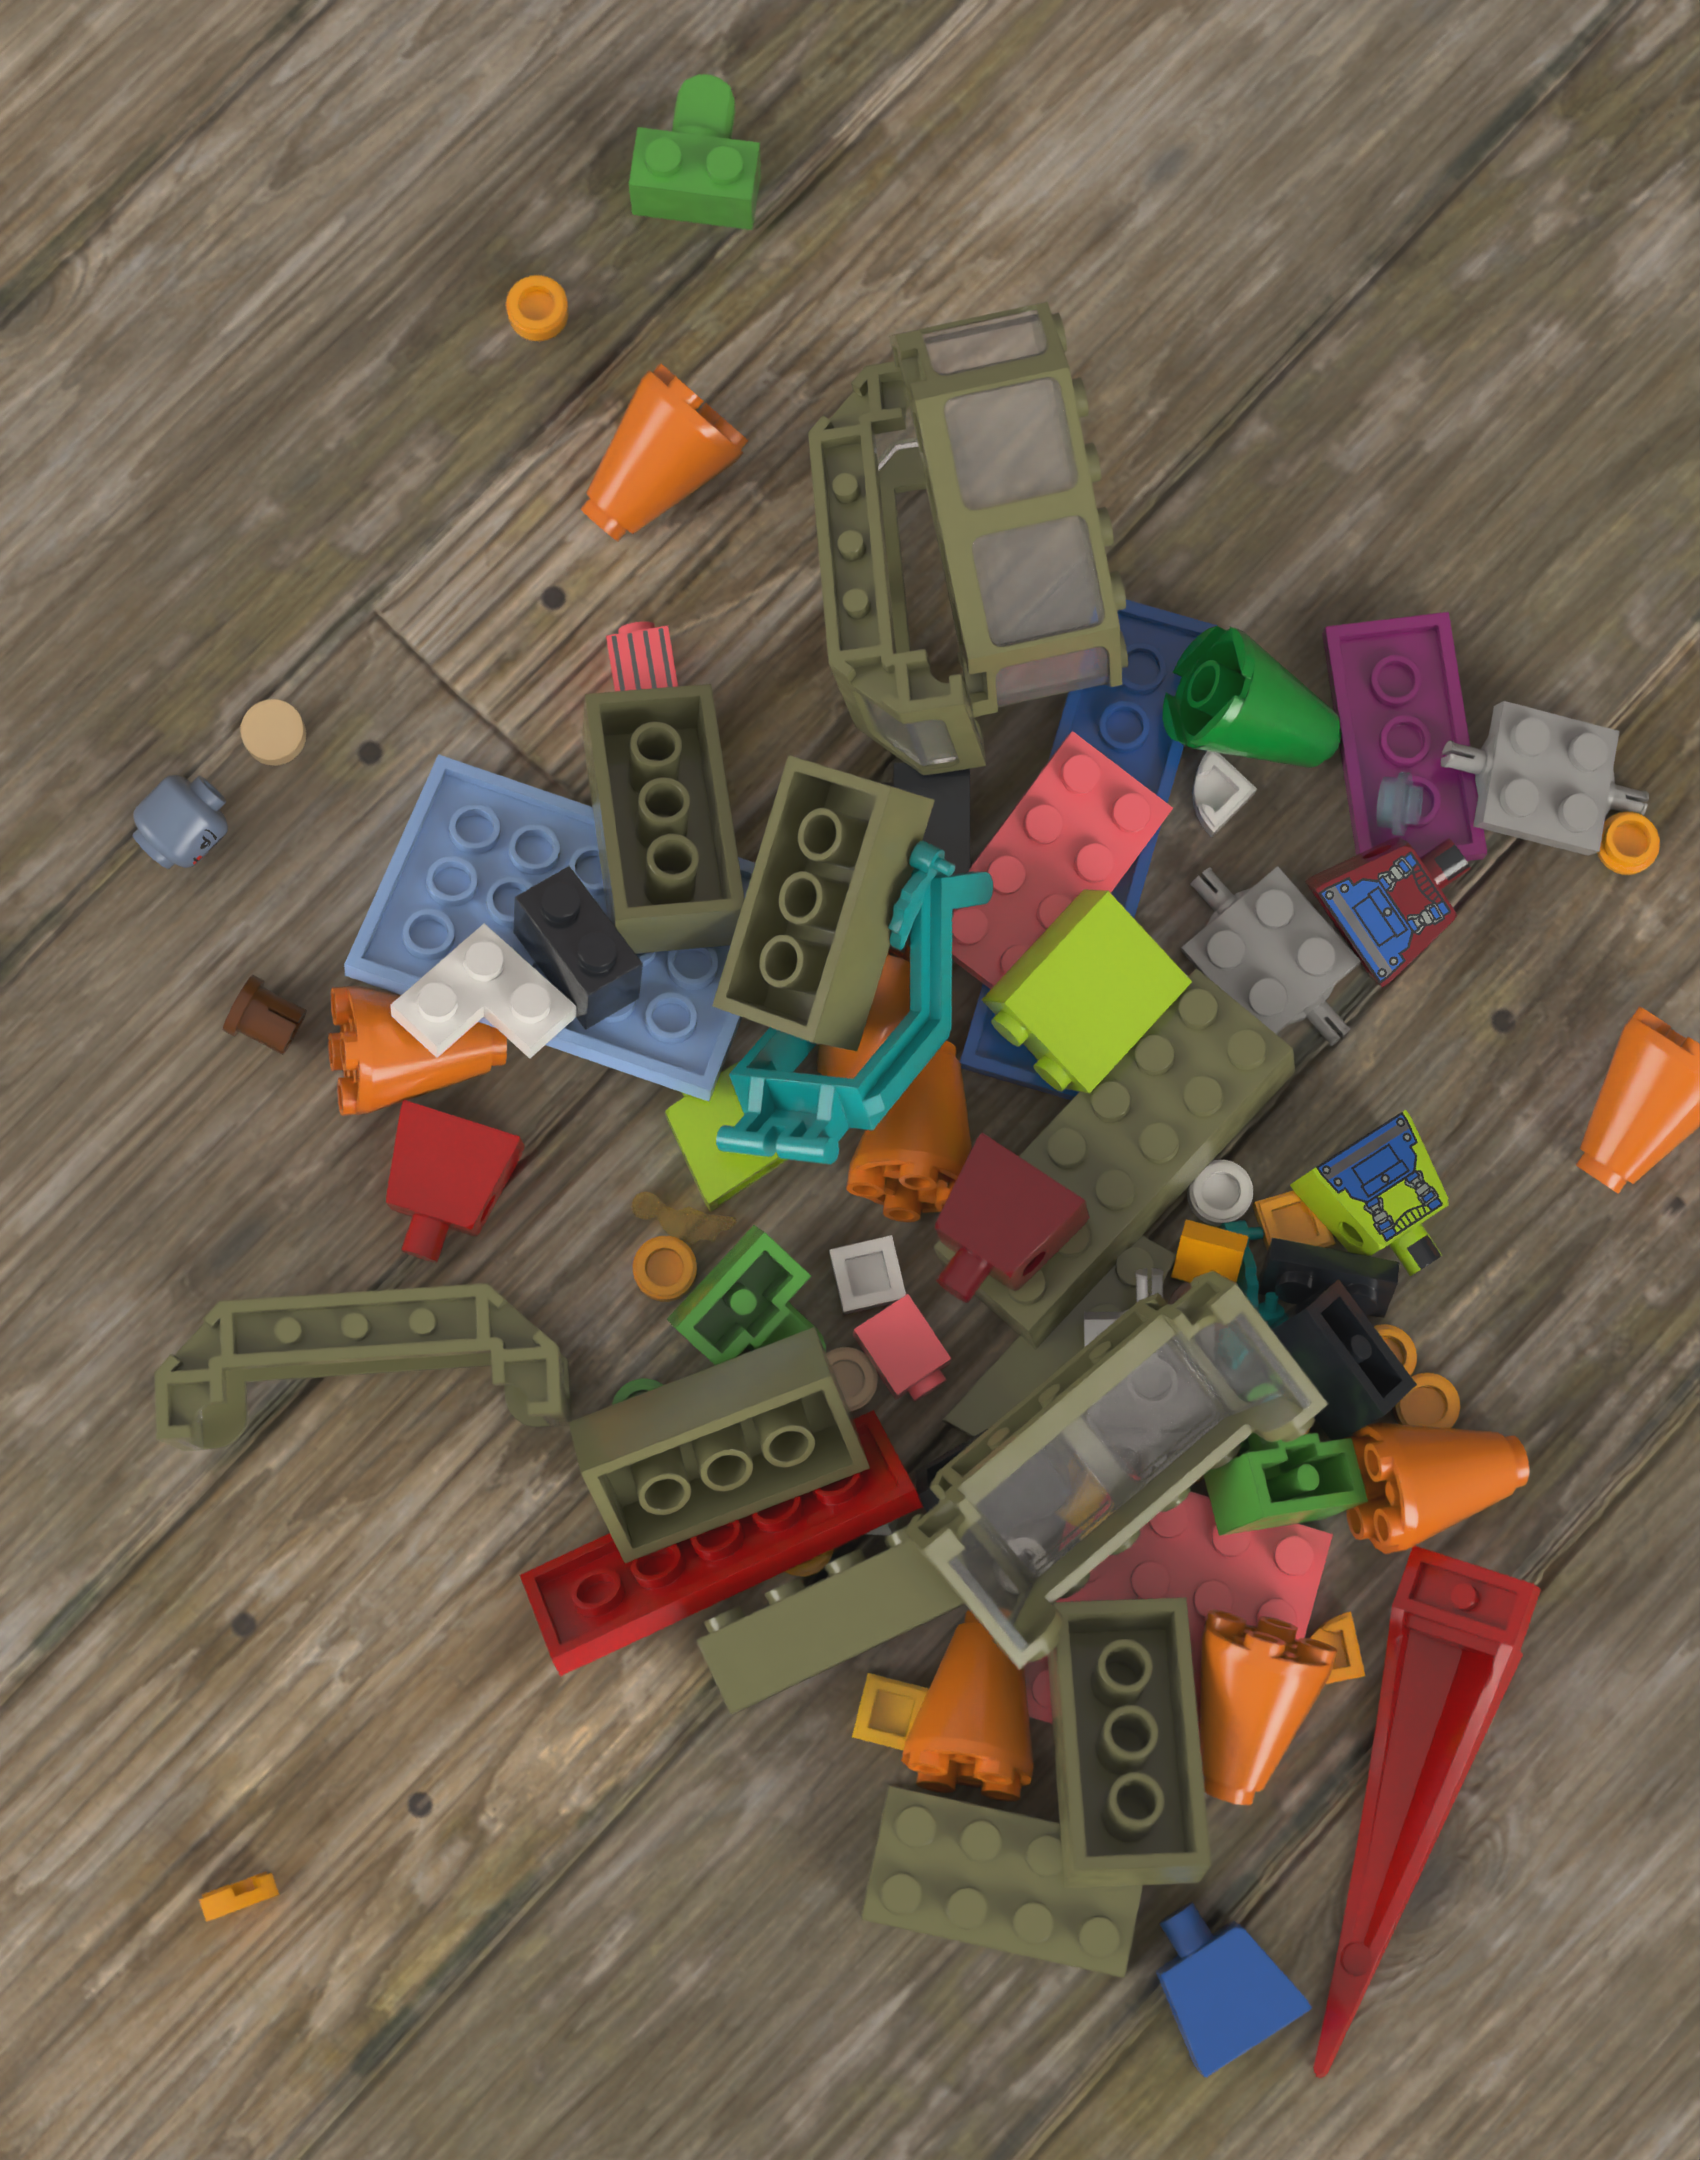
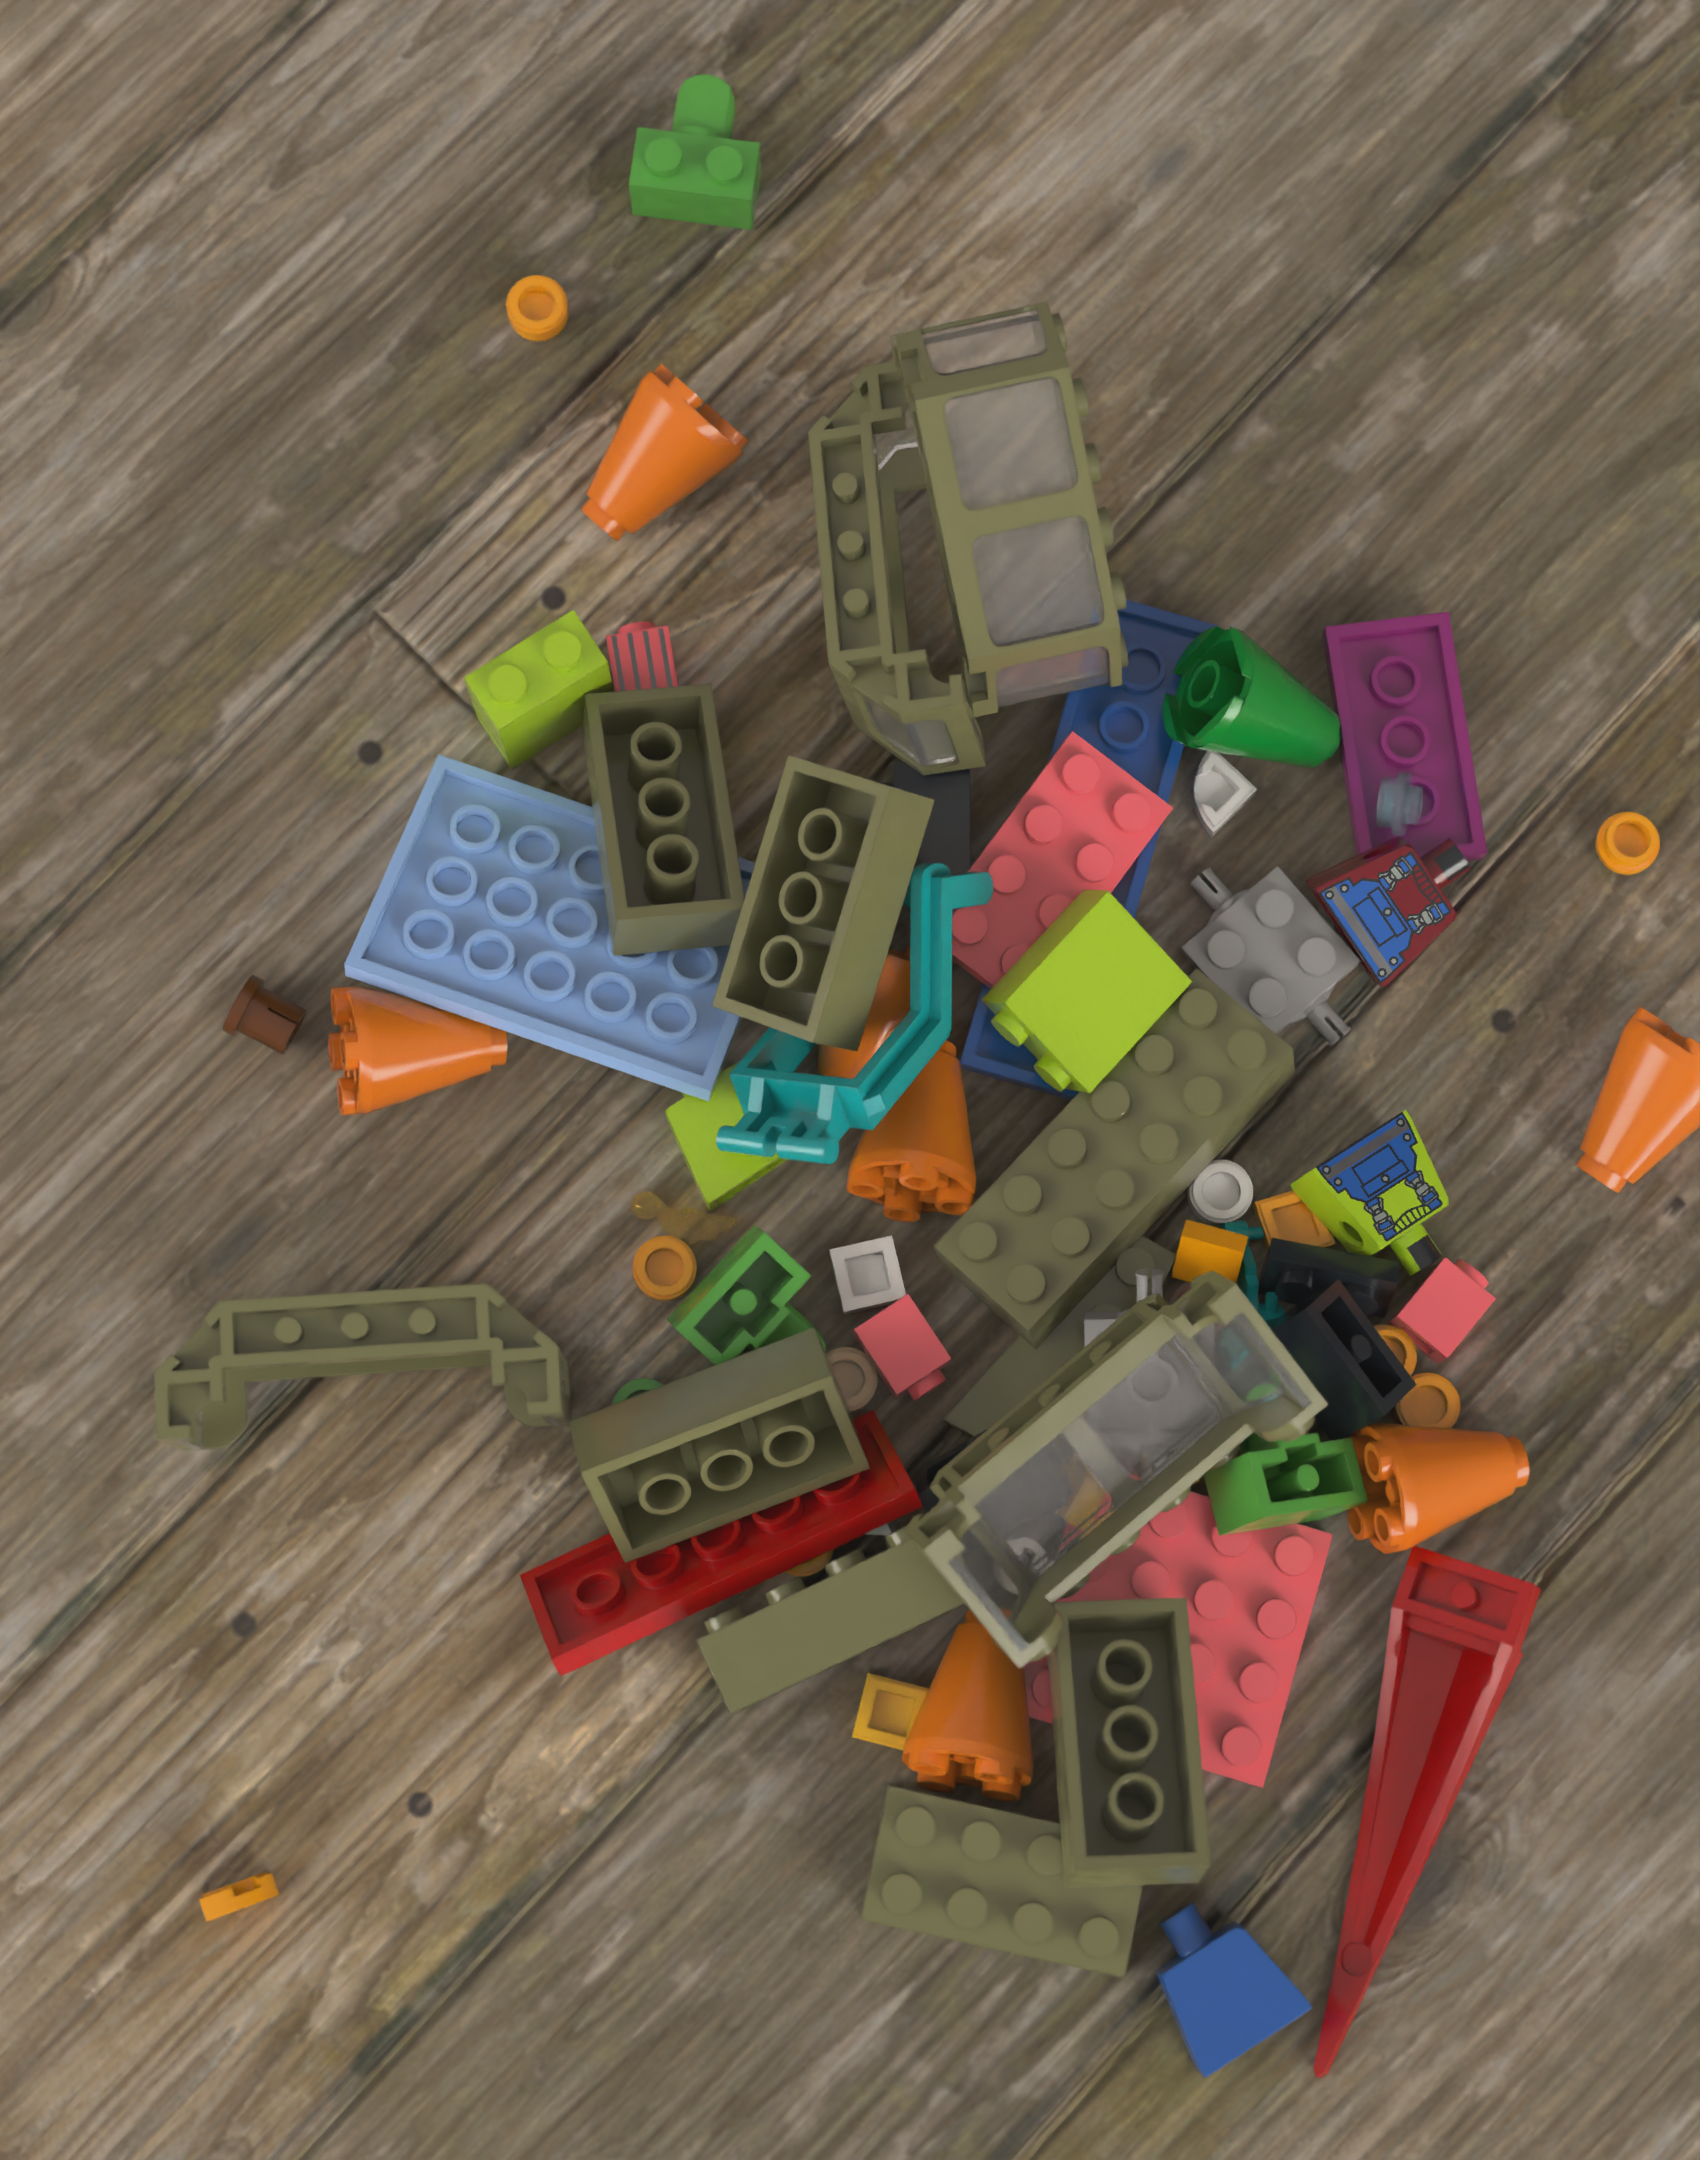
(180, 821): sand blue head -> none
(273, 732): tan tile -> none
(446, 1175): red torso -> none
(484, 981): white plate -> none
(538, 688): none -> lime brick
(577, 947): black brick -> none
(928, 861): teal piece -> none
(1003, 1220): dark red torso -> none
(1253, 1699): orange cone -> none
(1341, 1634): light orange tile -> none
(1444, 1308): none -> coral brick
(1545, 778): light grey plate -> none

